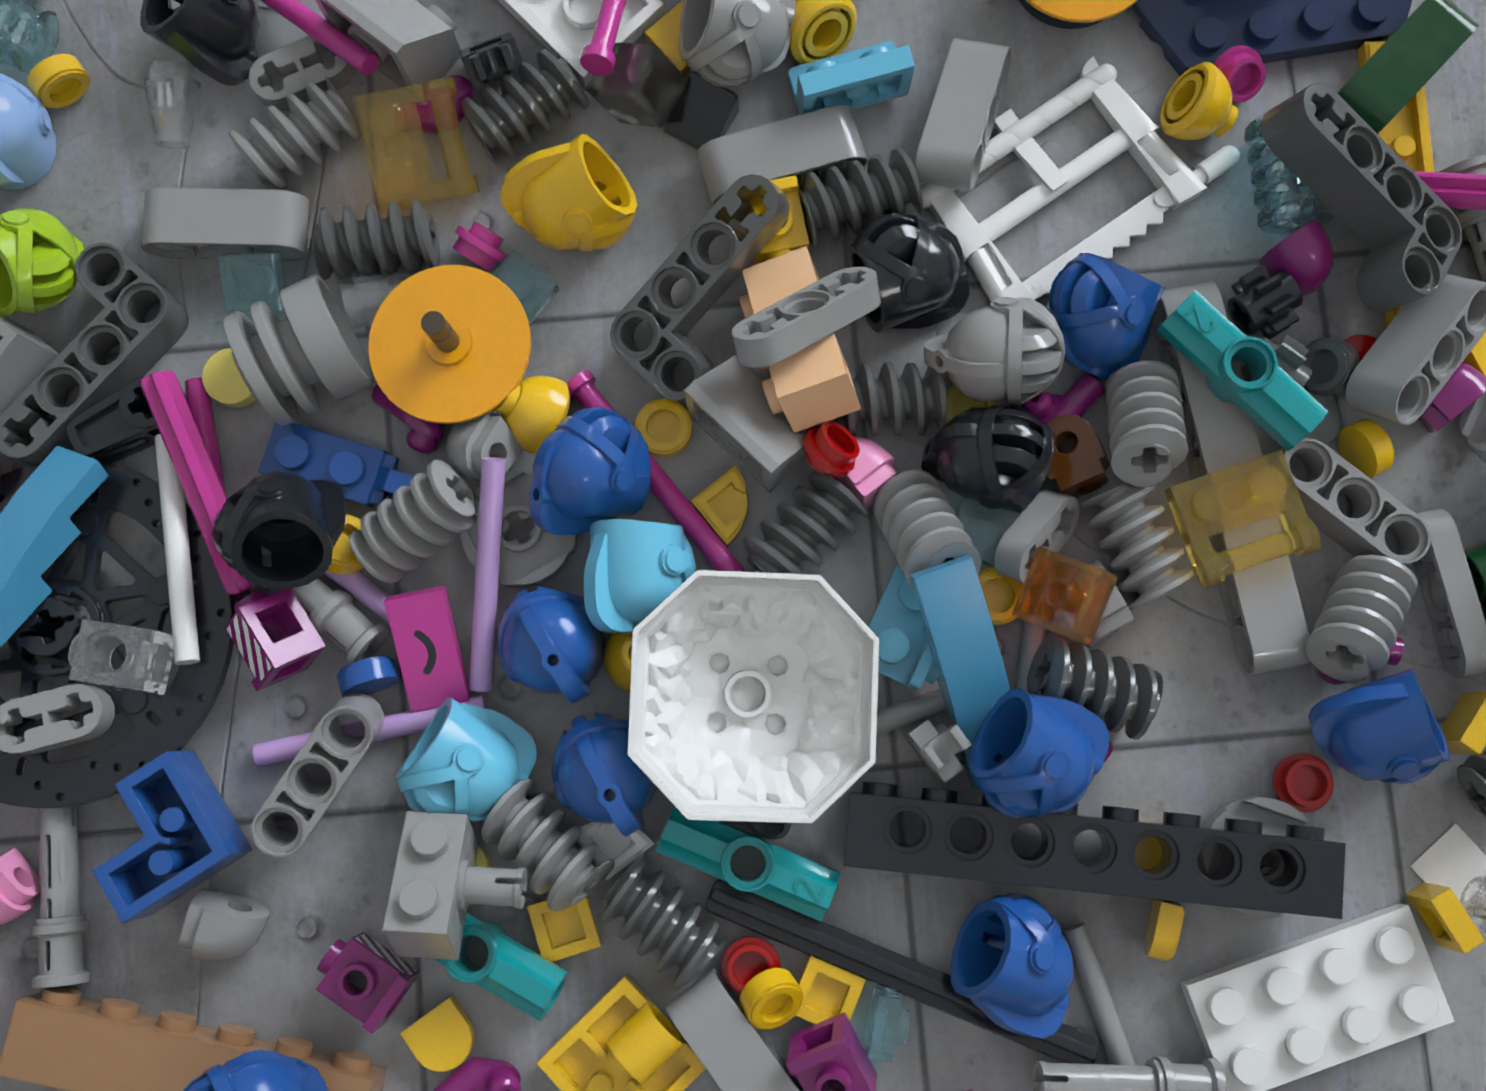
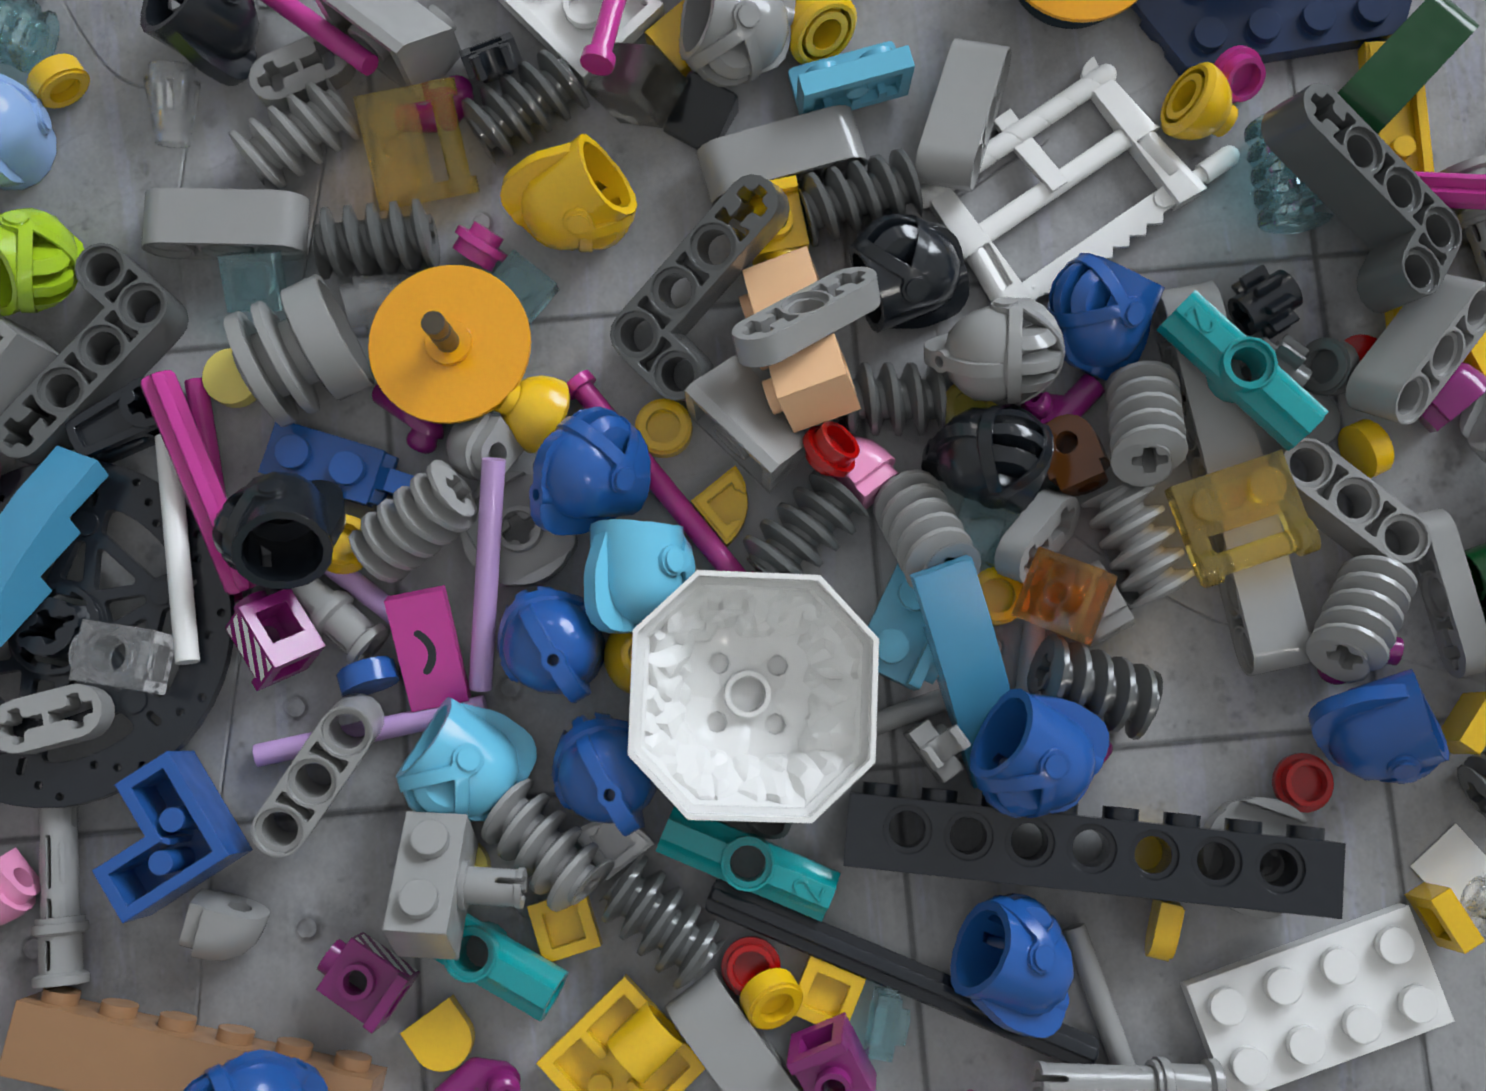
(1304, 255): magenta piece -> none

